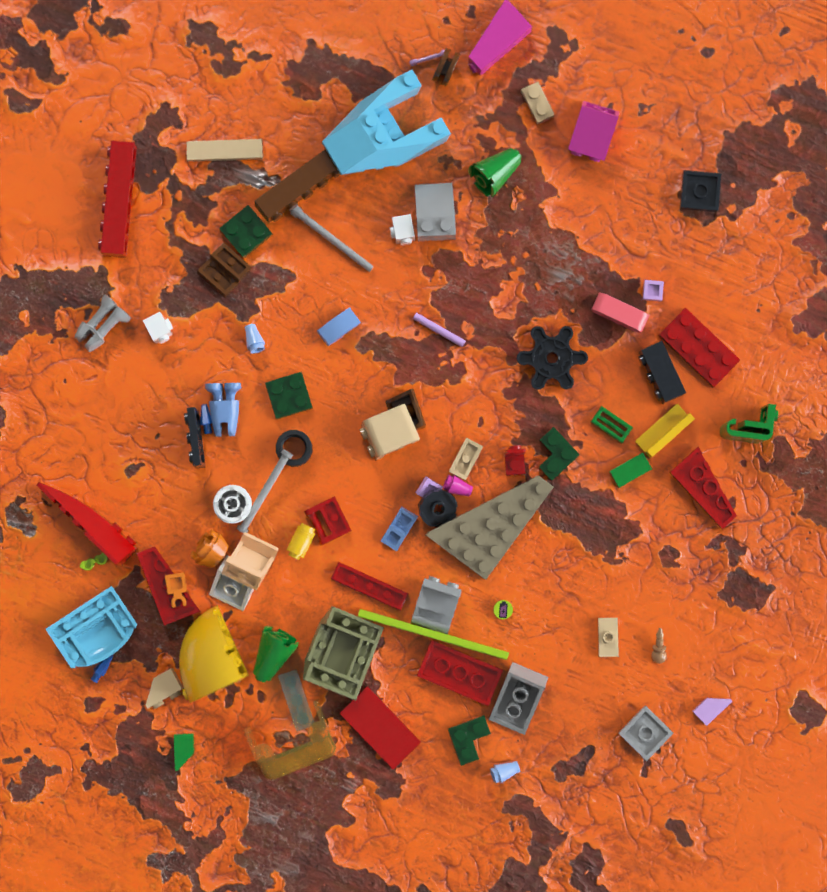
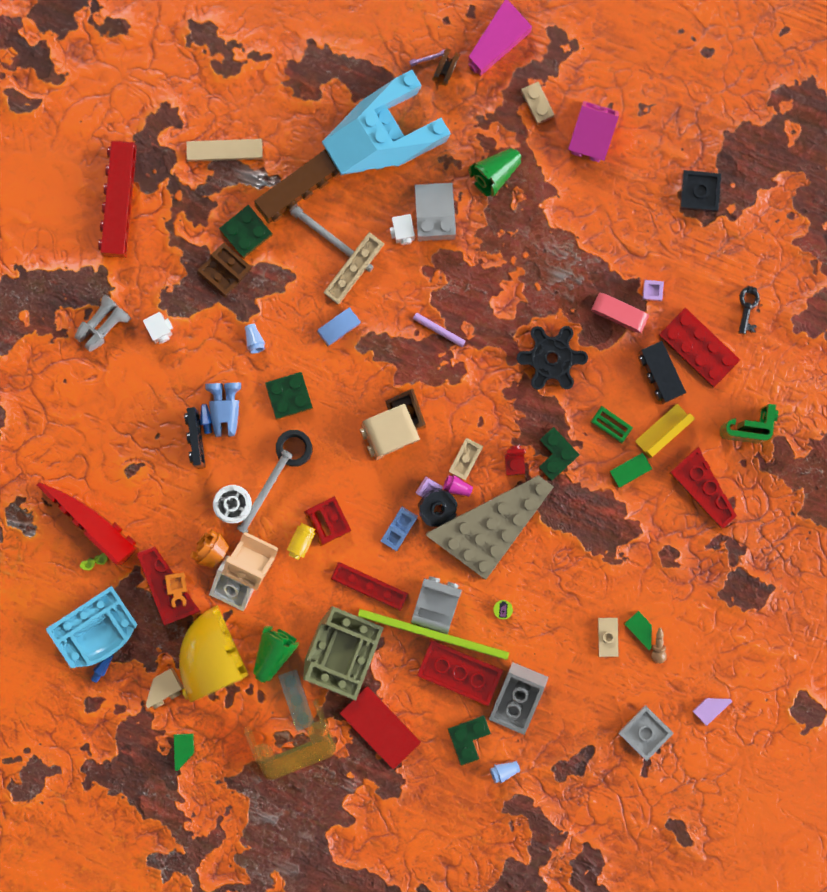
(353, 268): none -> tan tile
(640, 628): none -> green tile
(747, 307): none -> black piece

